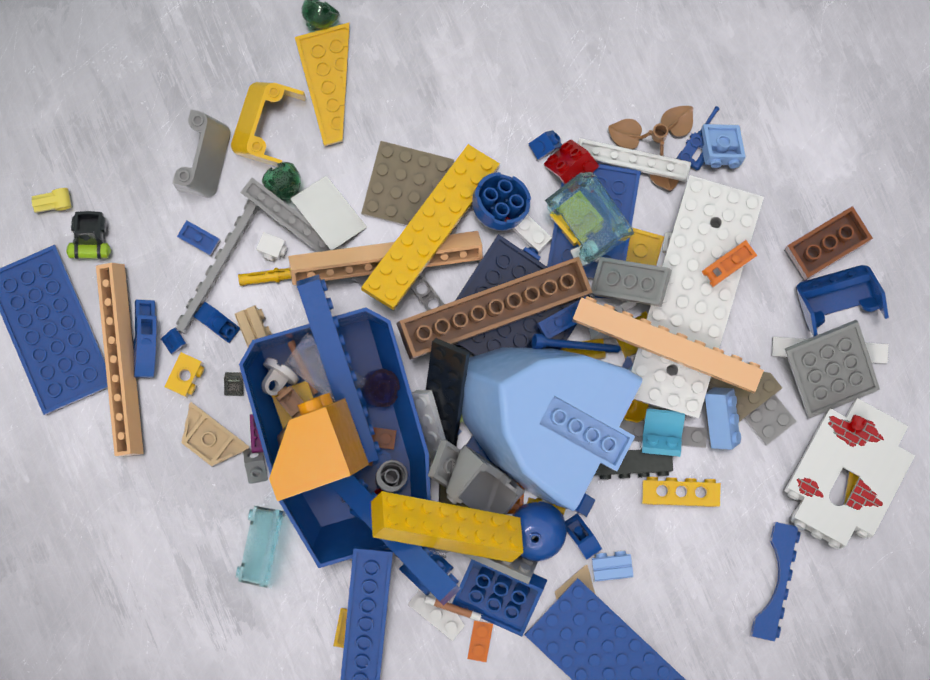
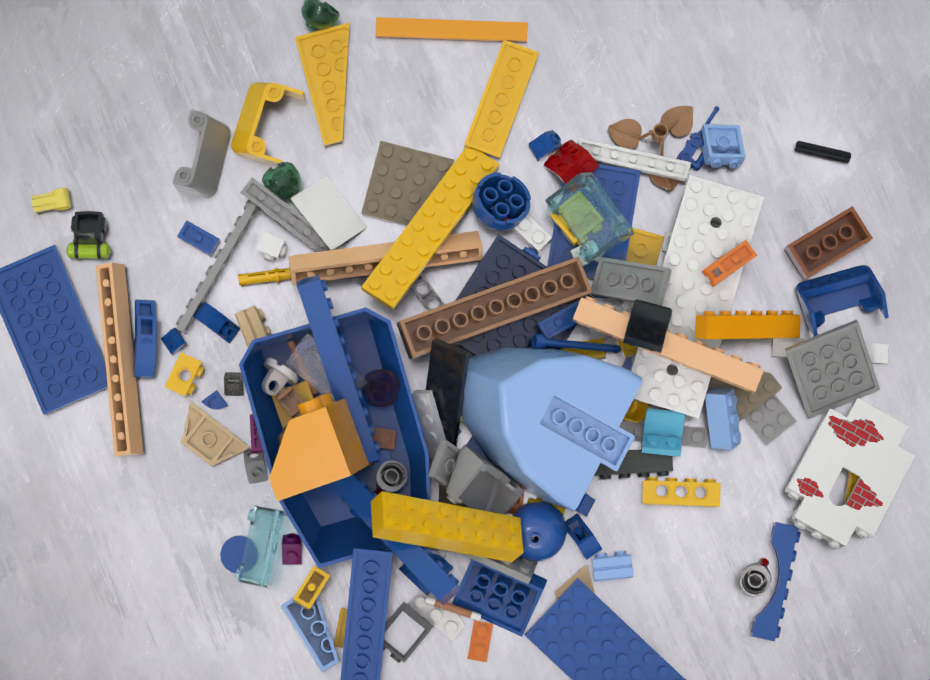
(215, 401): none -> blue tile
(233, 552): none -> blue tile
(291, 549): none -> magenta bracket
(311, 588): none -> yellow brick
(313, 632): none -> light blue wedge
(396, 655): none -> dark grey window
(451, 29): none -> light orange tile
(501, 99): none -> yellow plate
(647, 325): none -> black bracket
(747, 325): none -> light orange brick
(756, 578): none -> flat silver hat
(823, 151): none -> black axle
(858, 423): red hinge -> none

